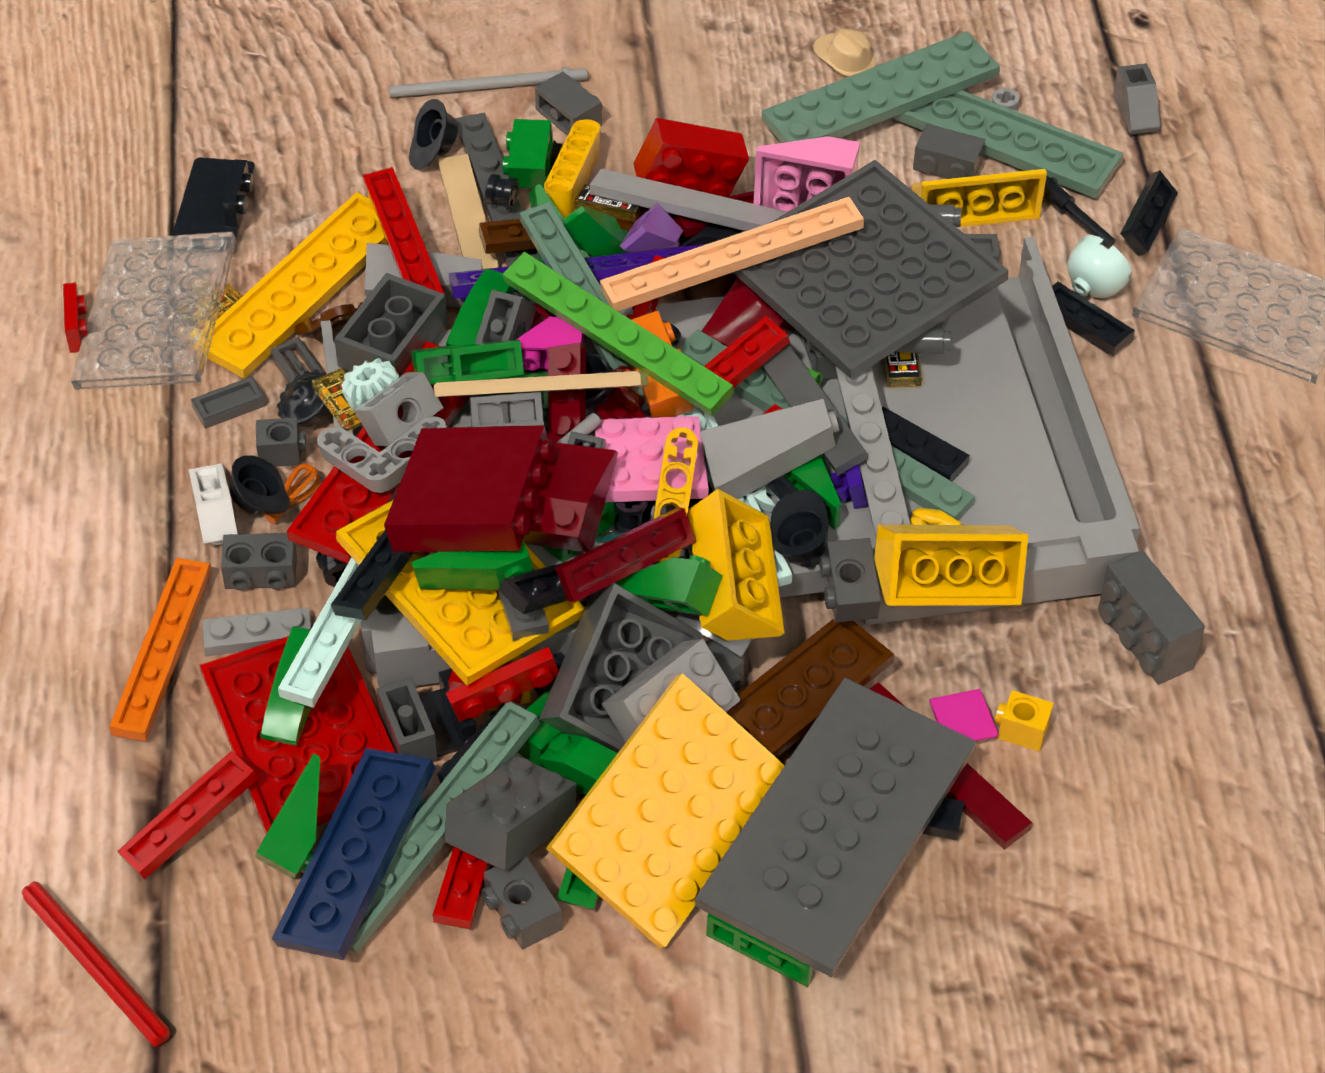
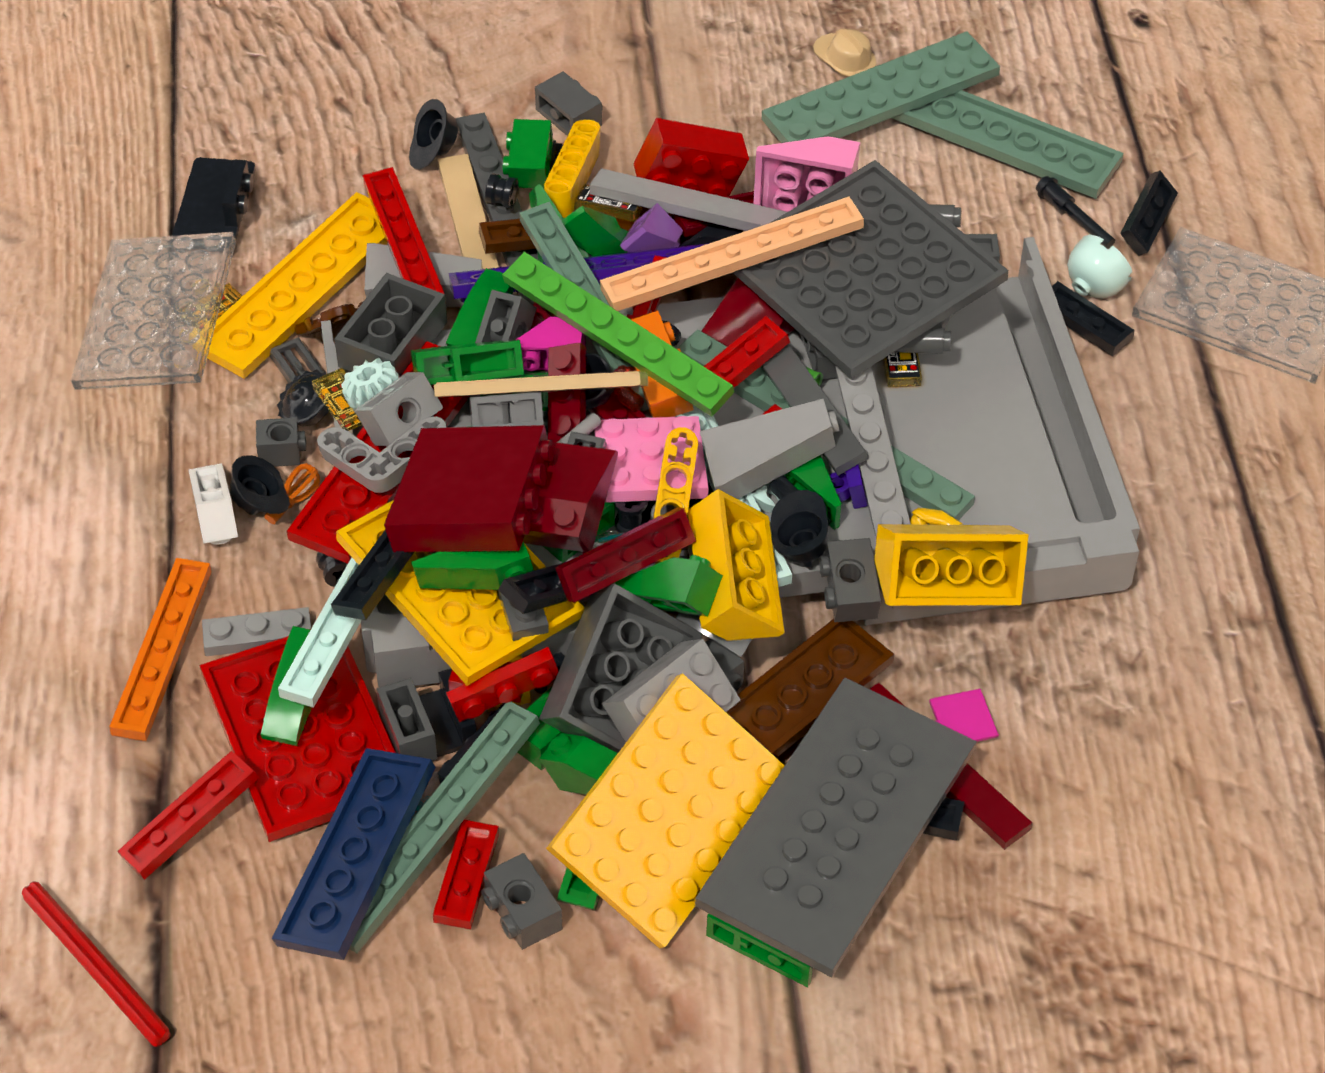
(74, 308): red plate -> none
(228, 402): dark grey tile -> none
(258, 561): dark grey brick -> none
(294, 830): green slope -> none
(482, 83): light grey bar -> none
(509, 812): dark grey brick -> none
(924, 446): black plate -> none
(948, 153): dark grey brick -> none
(989, 197): yellow slope -> none
(1006, 95): light grey bush -> none
(1034, 724): yellow brick -> none
(1137, 98): dark grey slope -> none
(1150, 617): dark grey brick -> none

